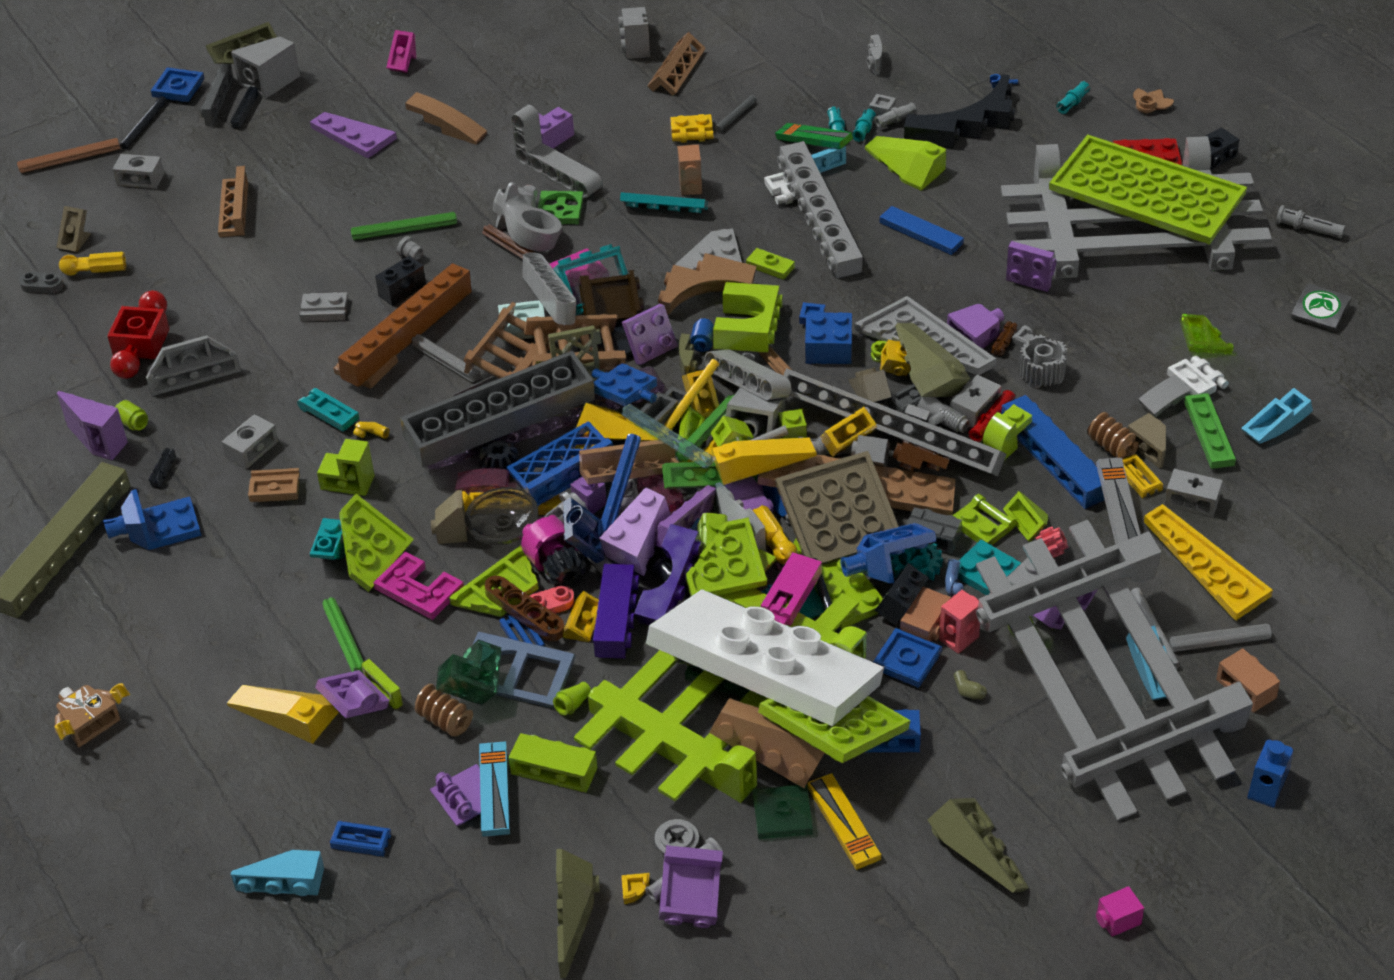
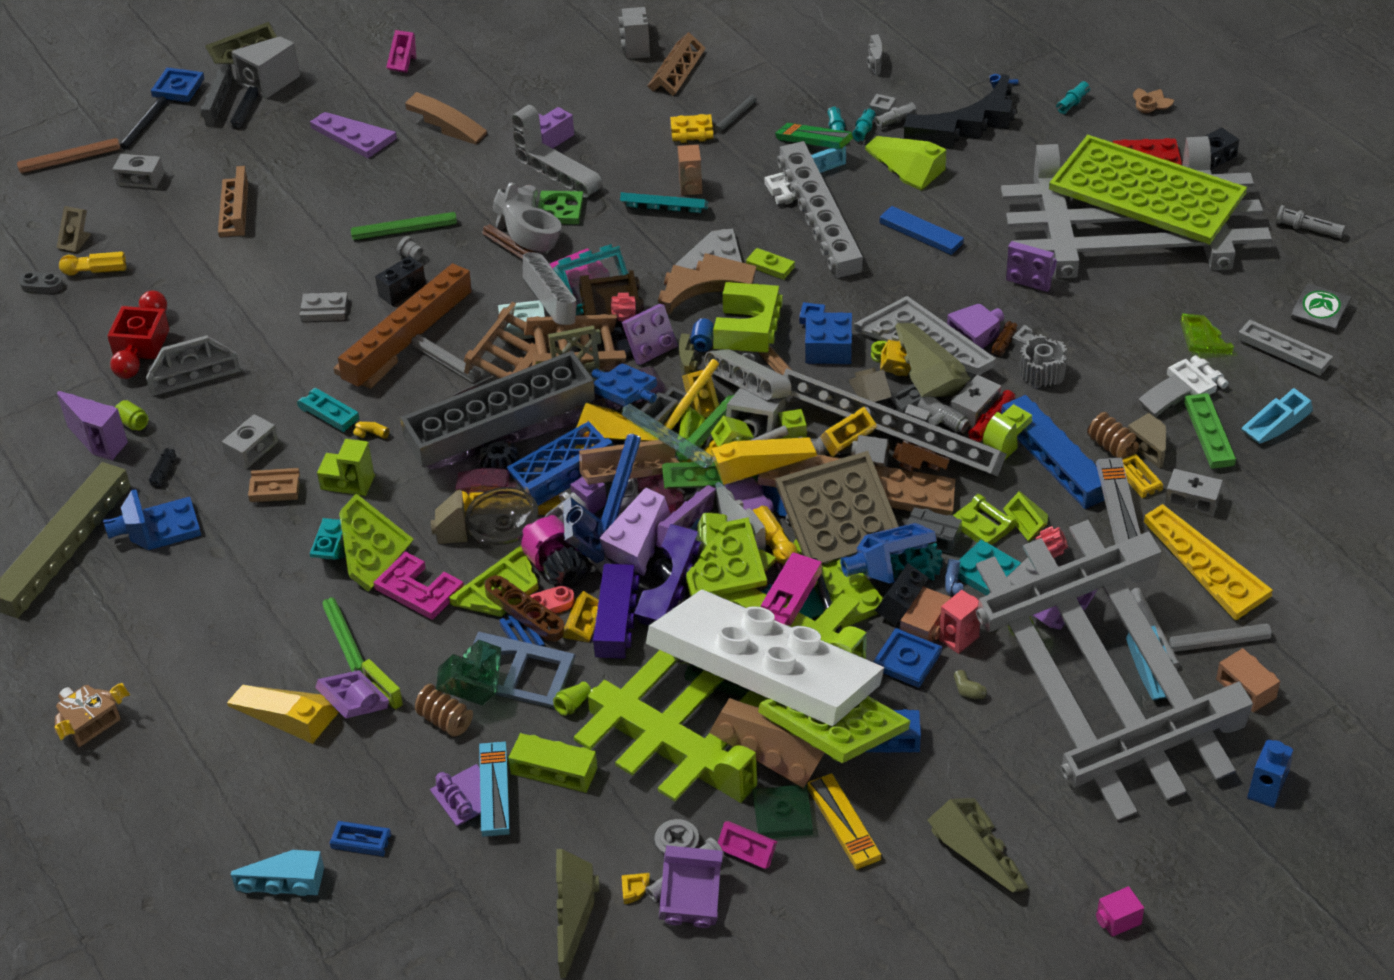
(623, 306): none -> coral gear
(747, 844): none -> dark pink plate
(1285, 347): none -> light grey plate

